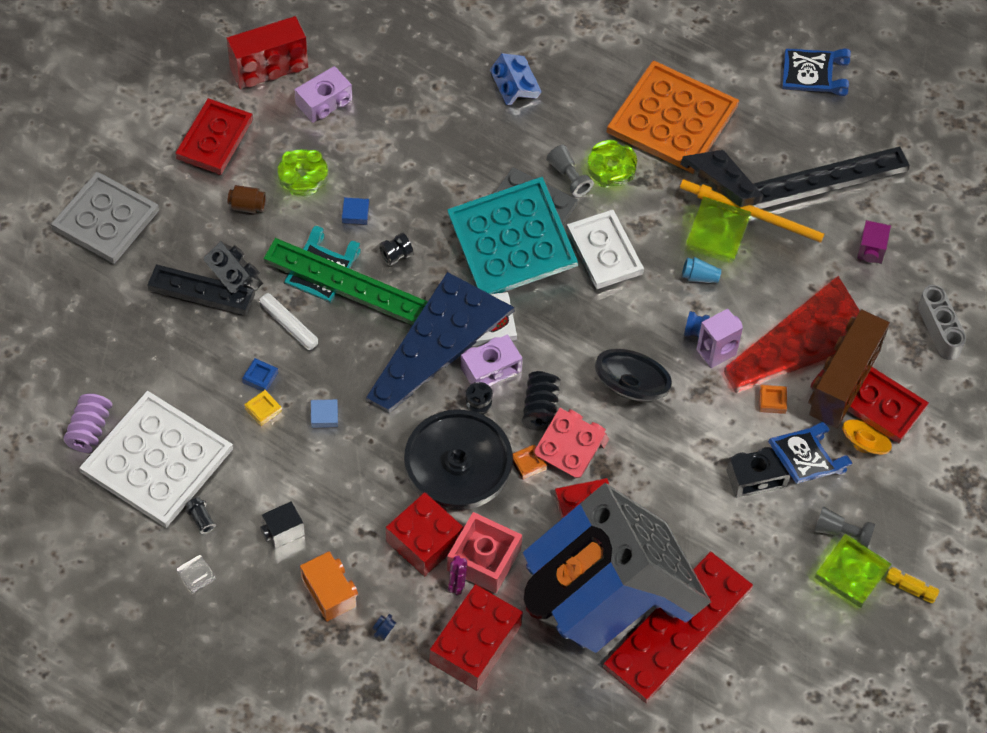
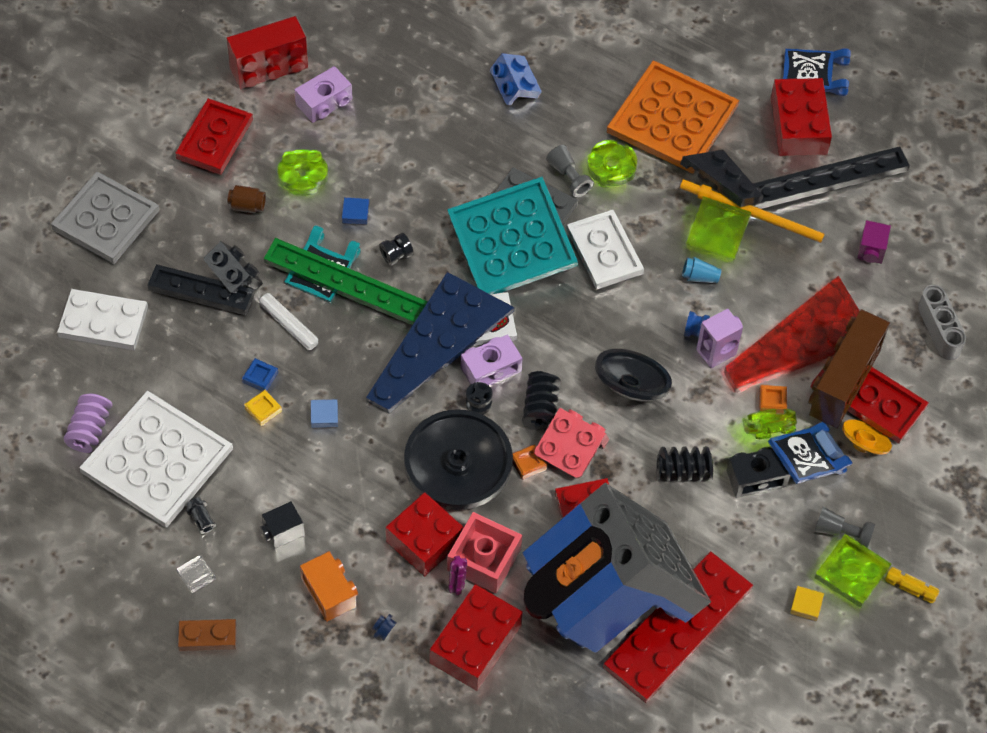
(102, 319): none -> white plate
(207, 635): none -> dark orange plate
(684, 463): none -> black piece
(768, 421): none -> clear neon green plate
(801, 117): none -> red brick
(807, 603): none -> yellow tile
(829, 445): none -> medium blue tile

